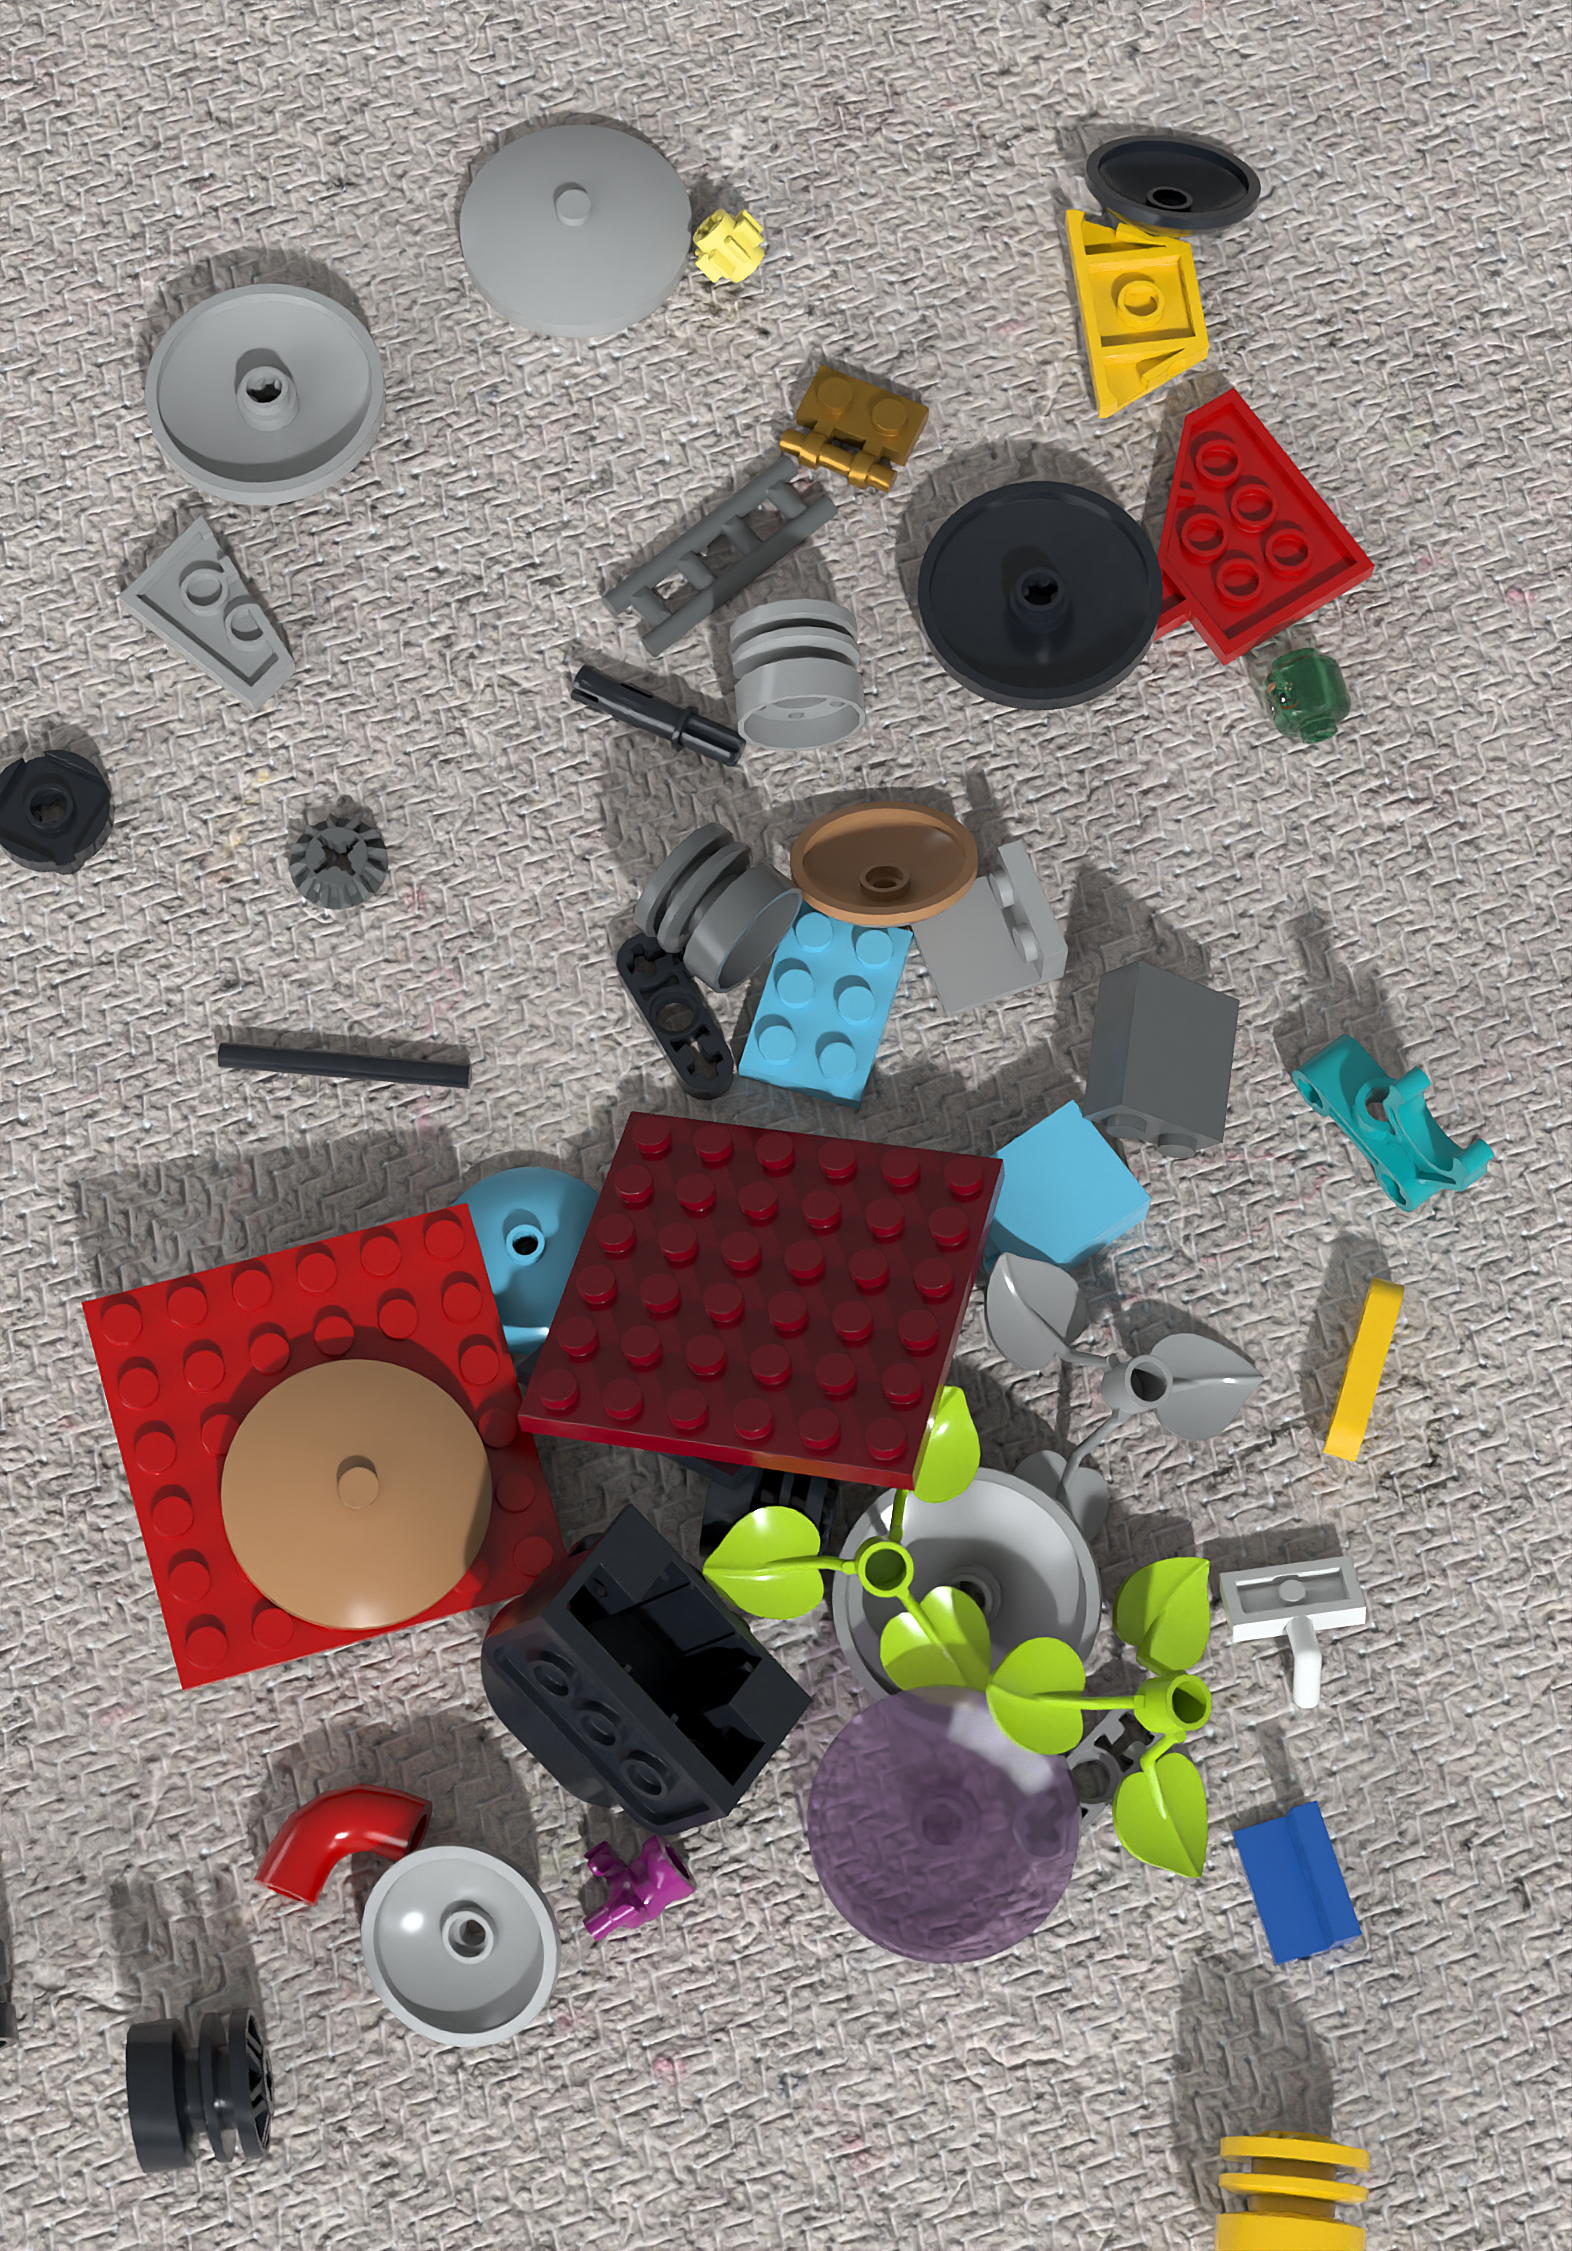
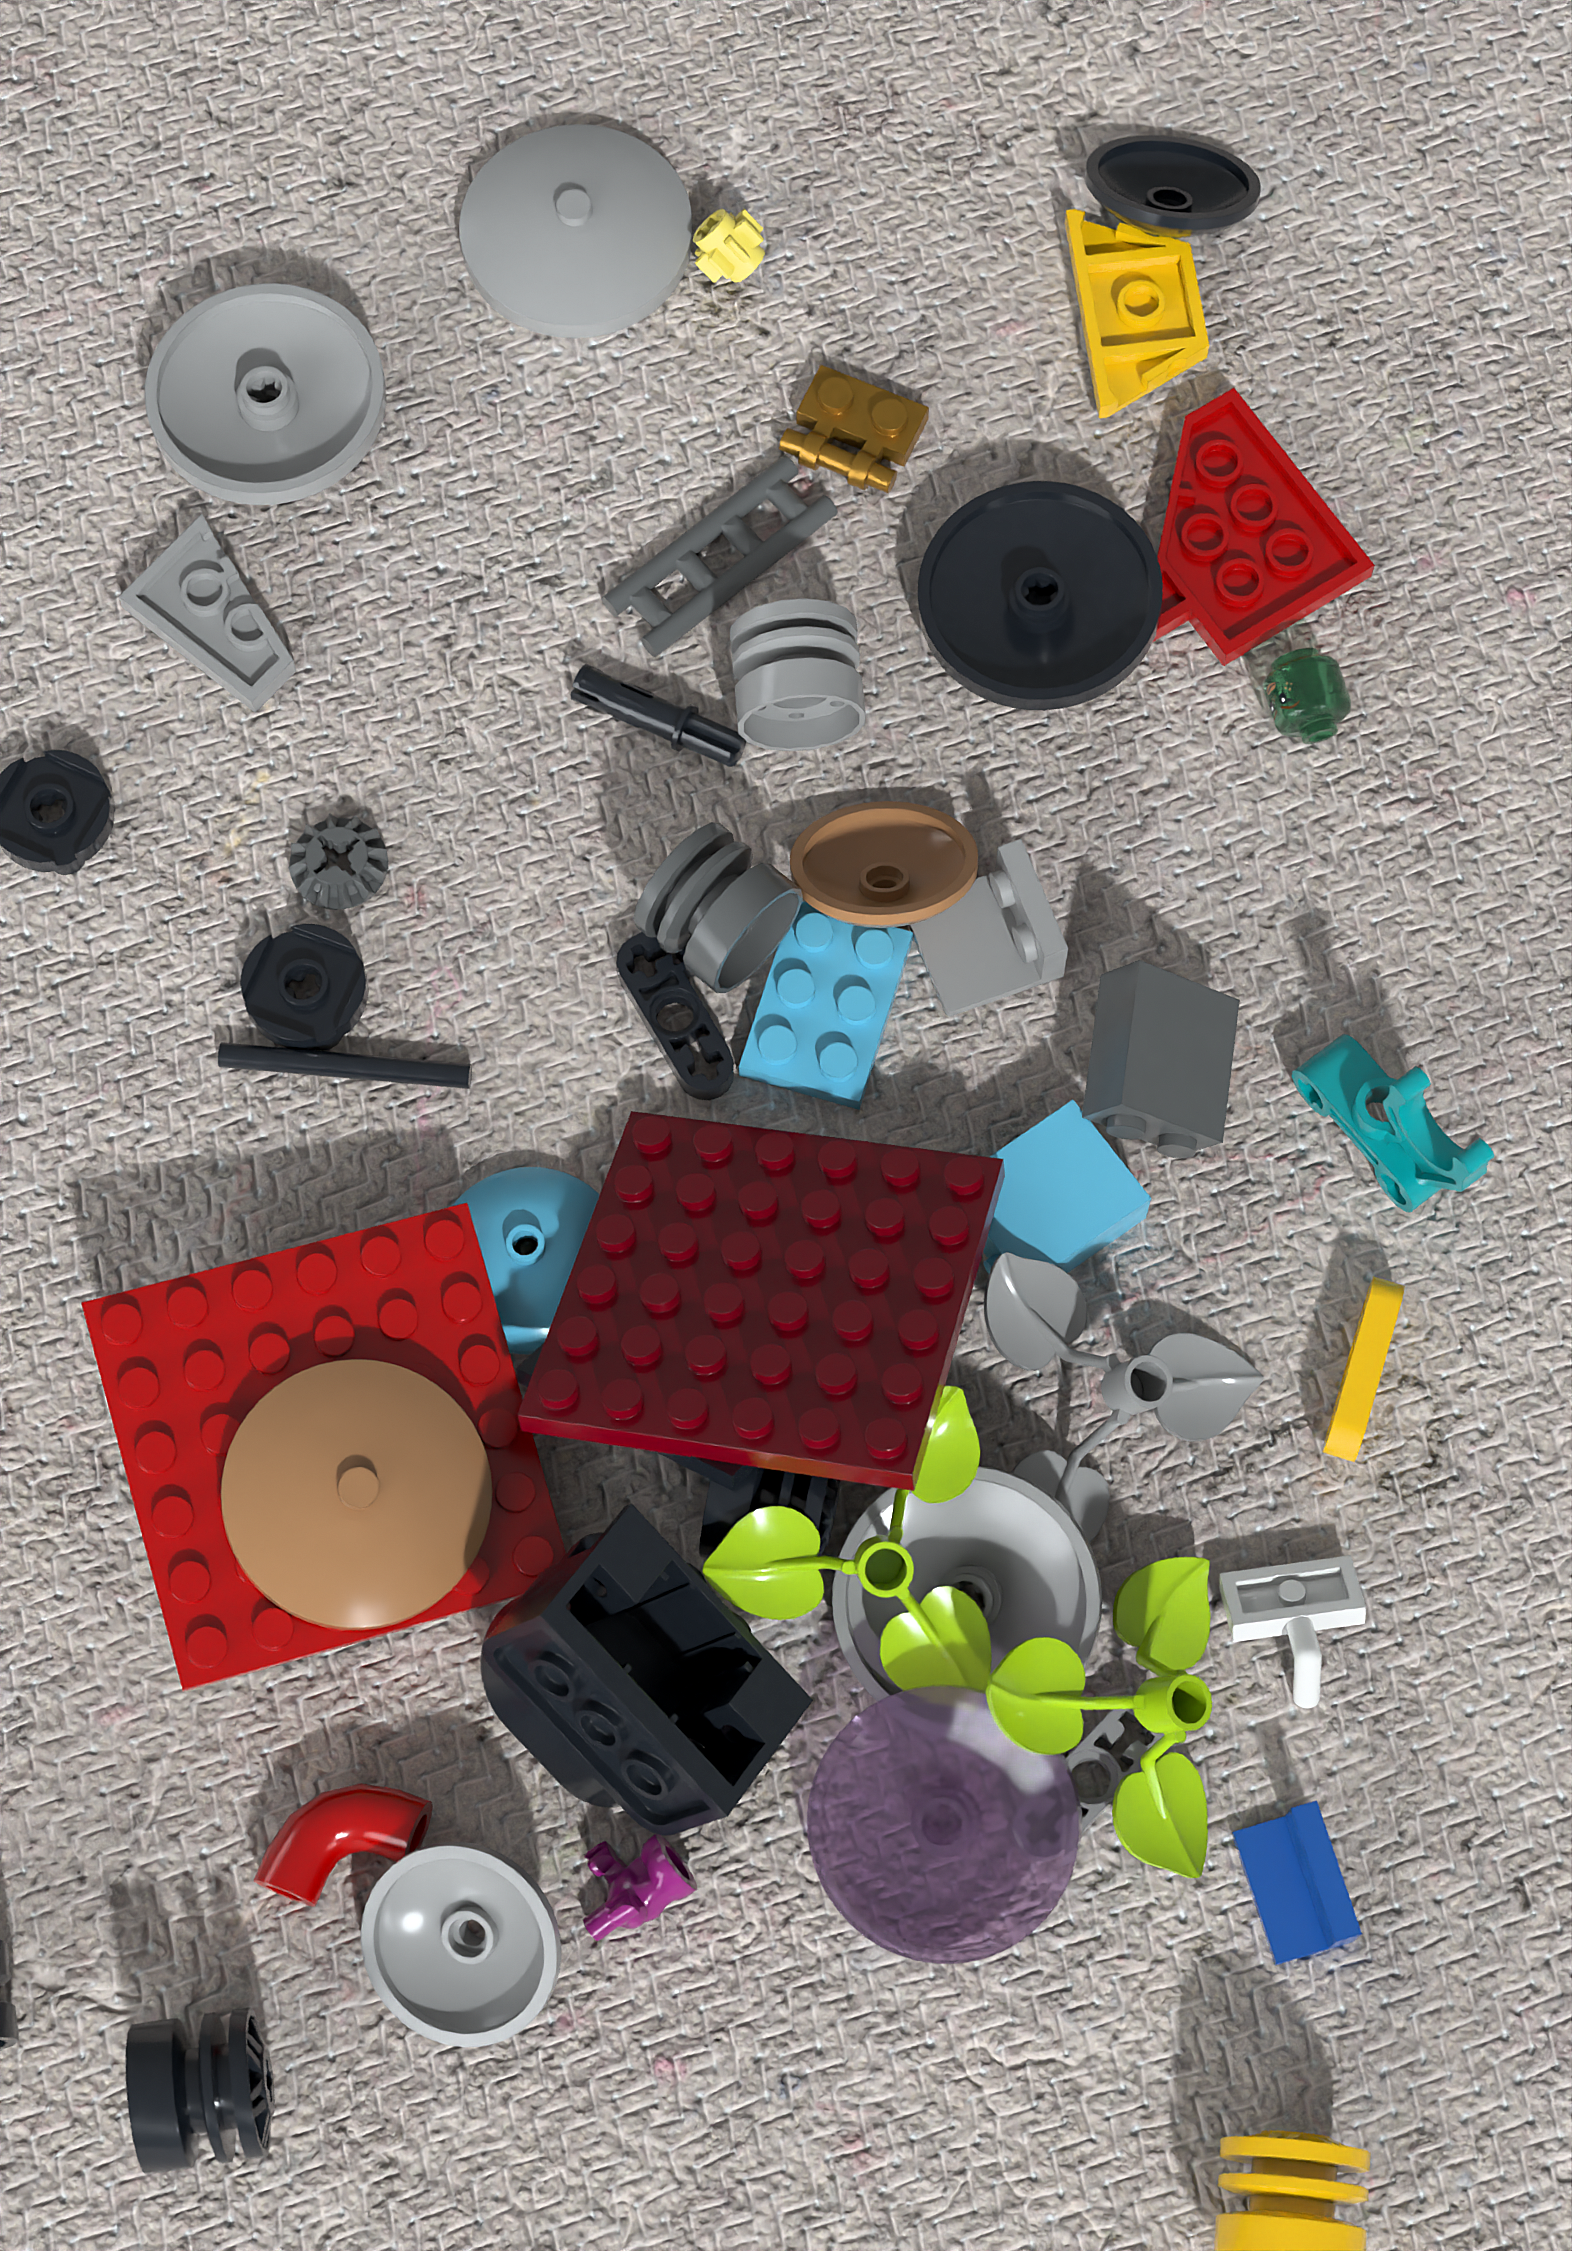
(320, 1018): none -> black plate

